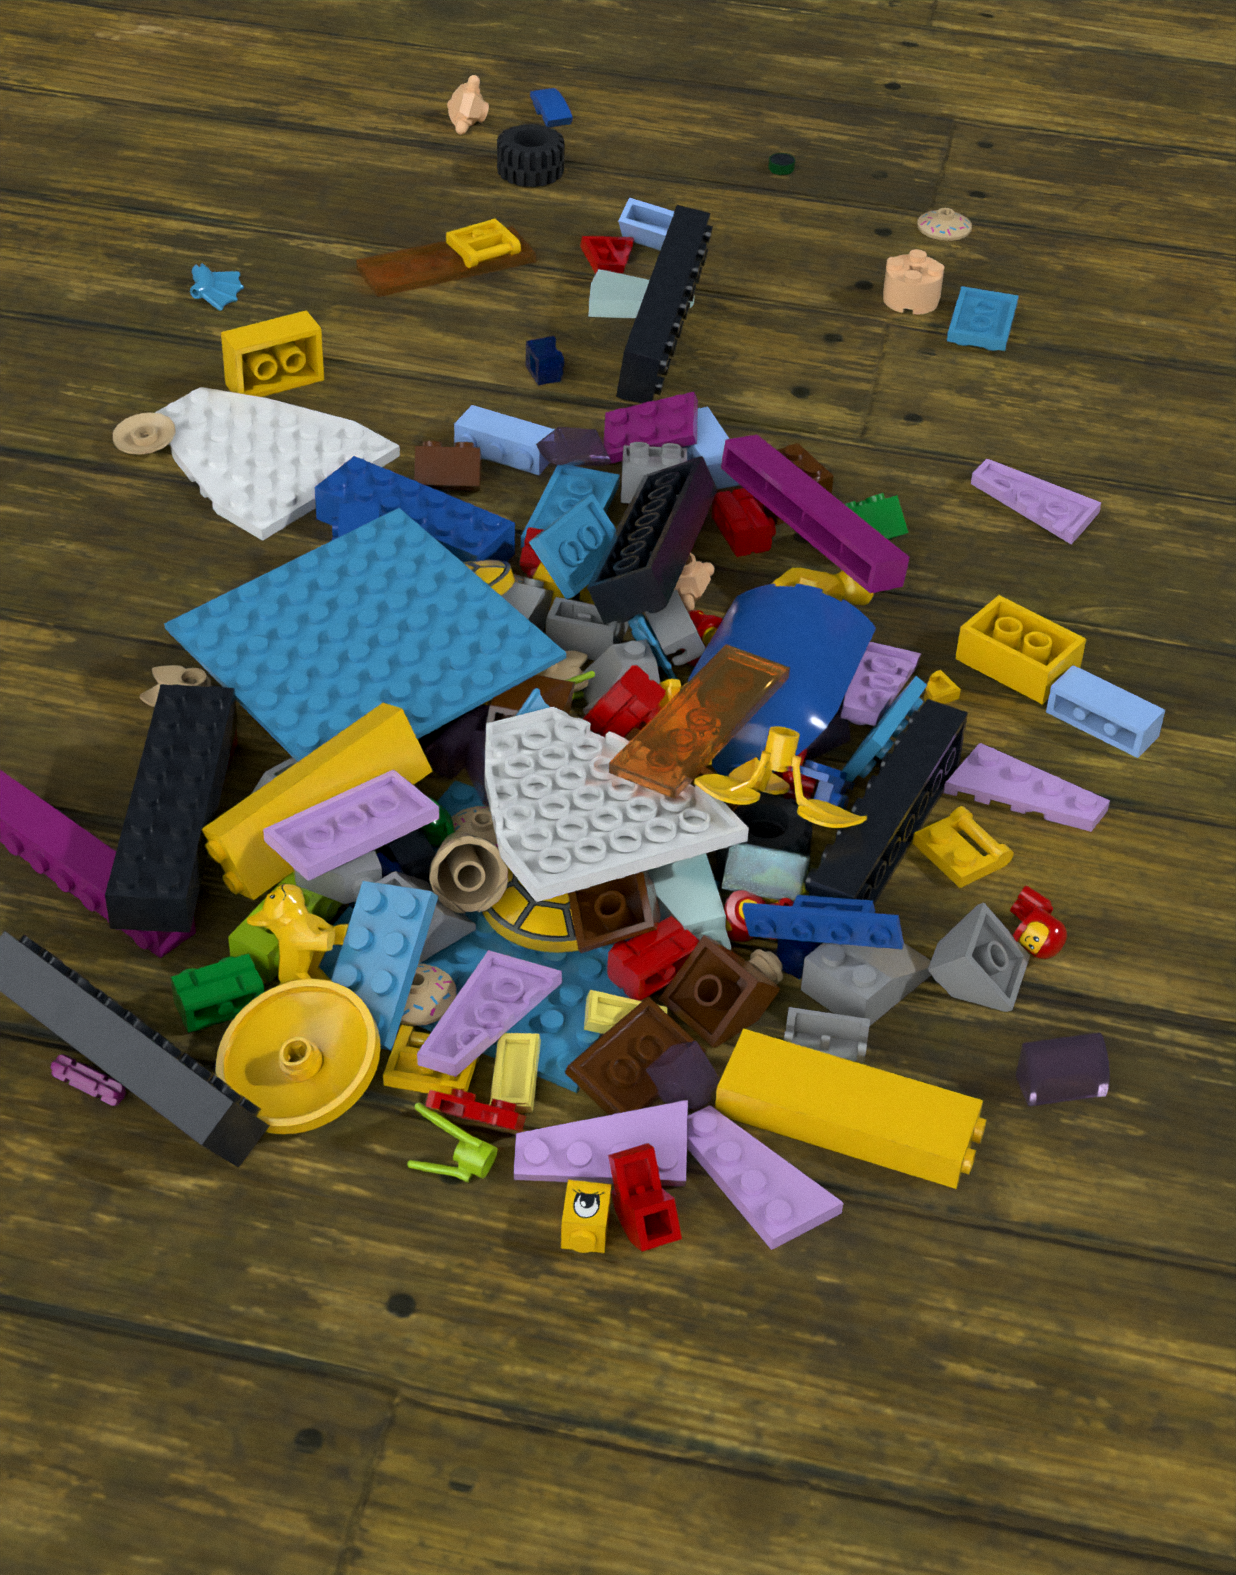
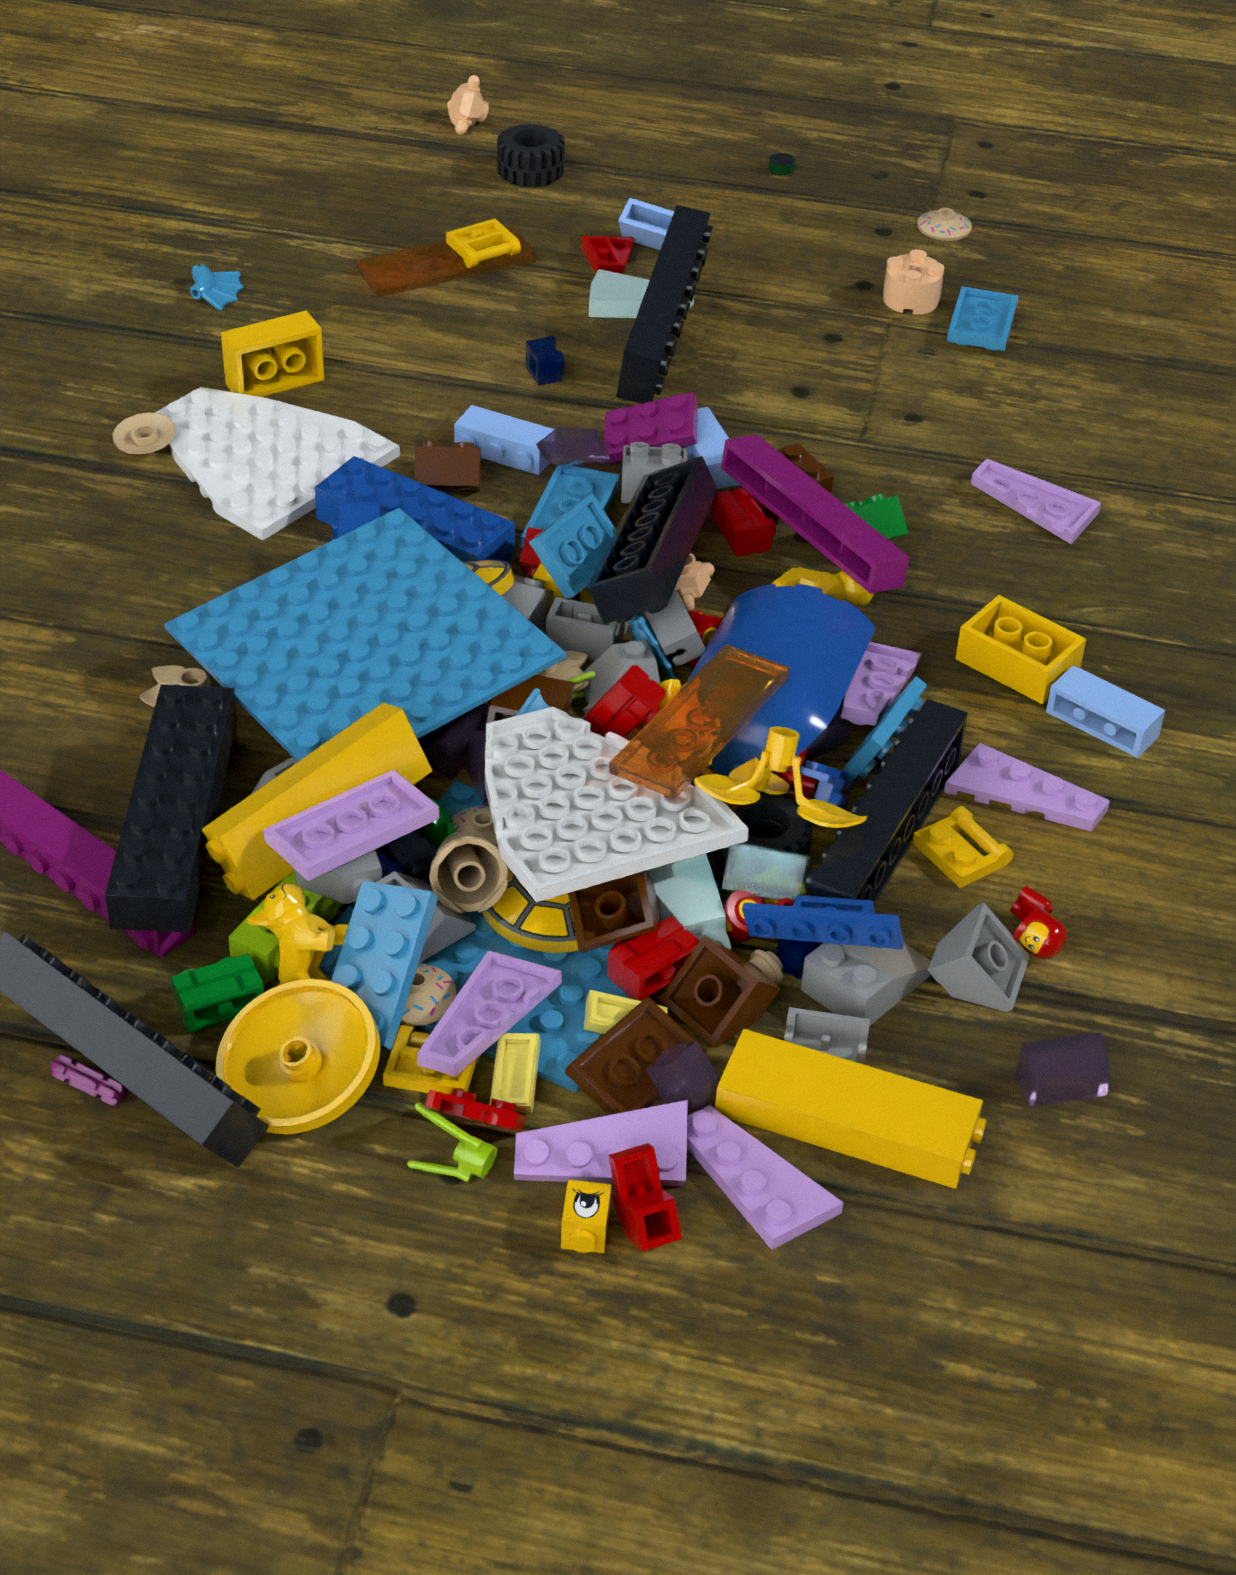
(551, 107): blue slope -> none
(941, 688): yellow tile -> none

